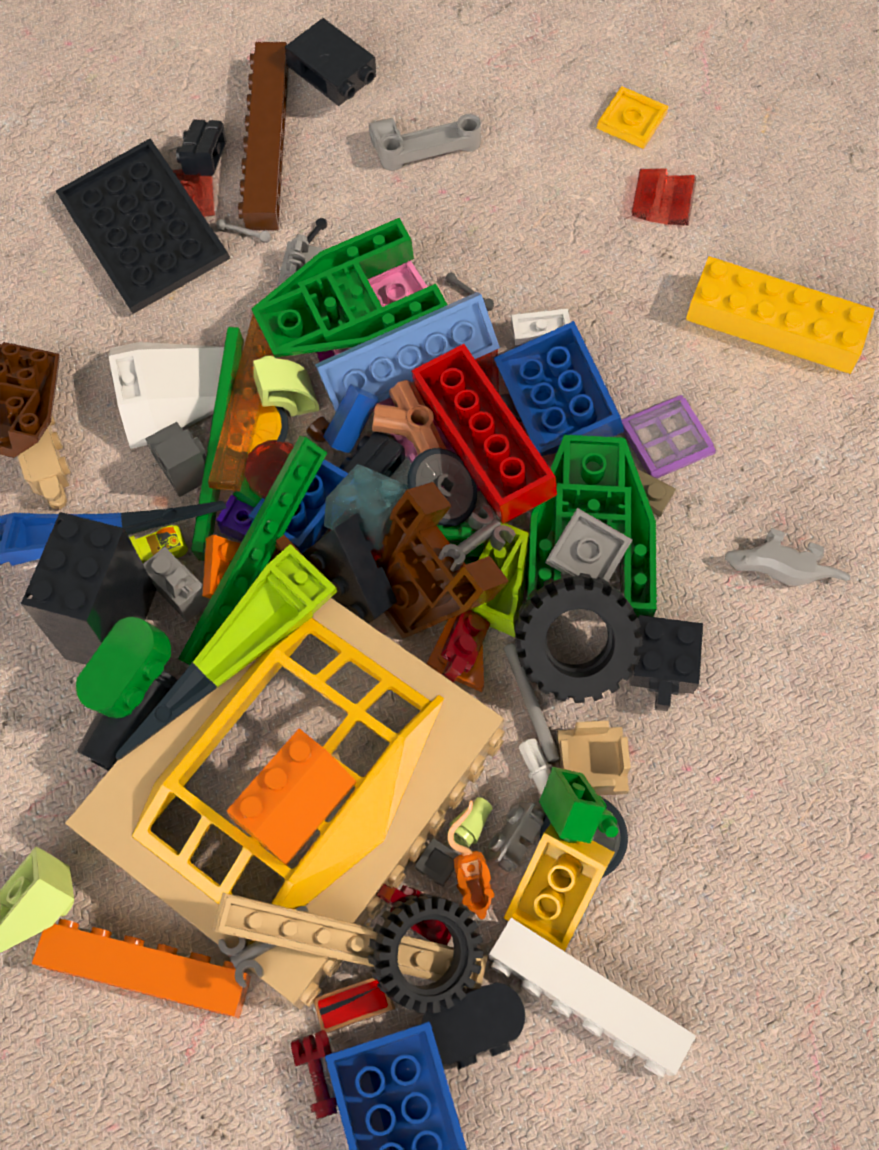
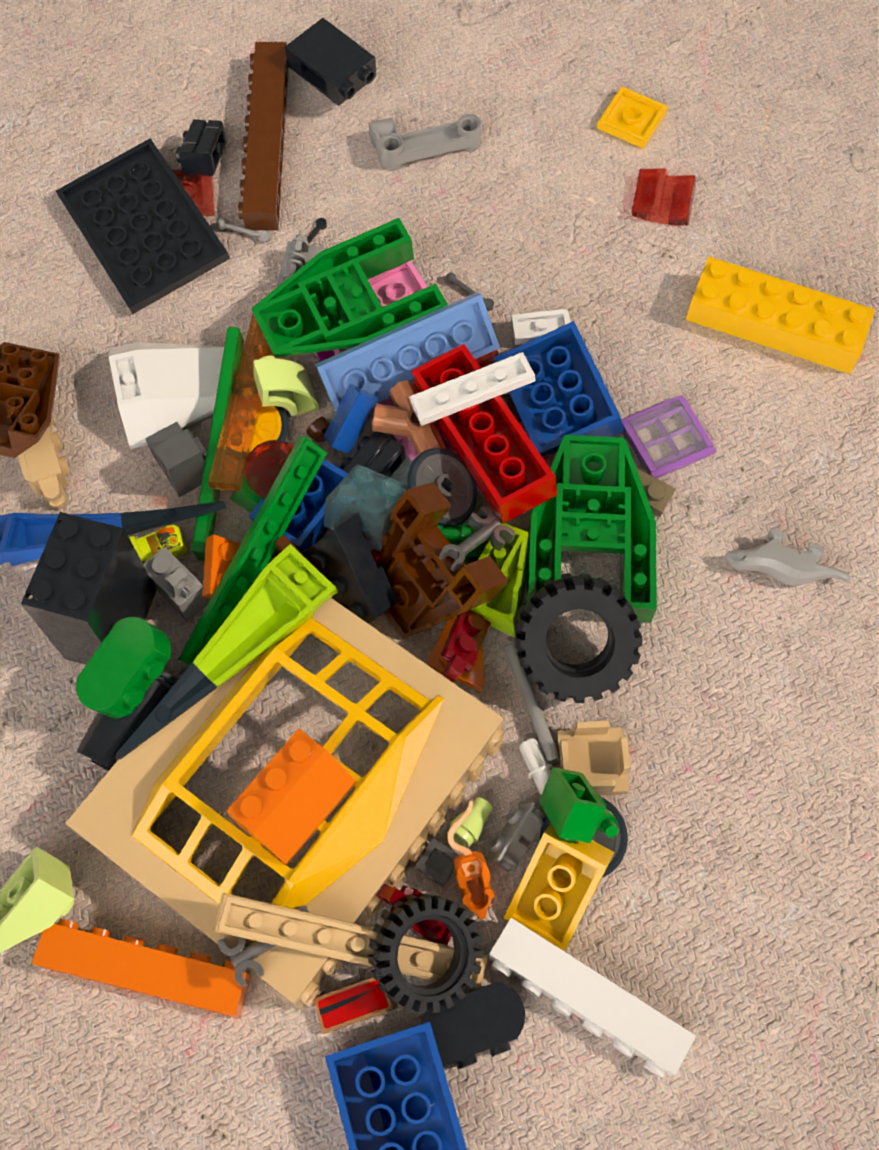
(230, 519): dark purple brick -> none
(310, 1052): dark red hinge -> none
(472, 388): none -> white tile
(588, 548): light grey tile -> none
(668, 658): black hinge -> none

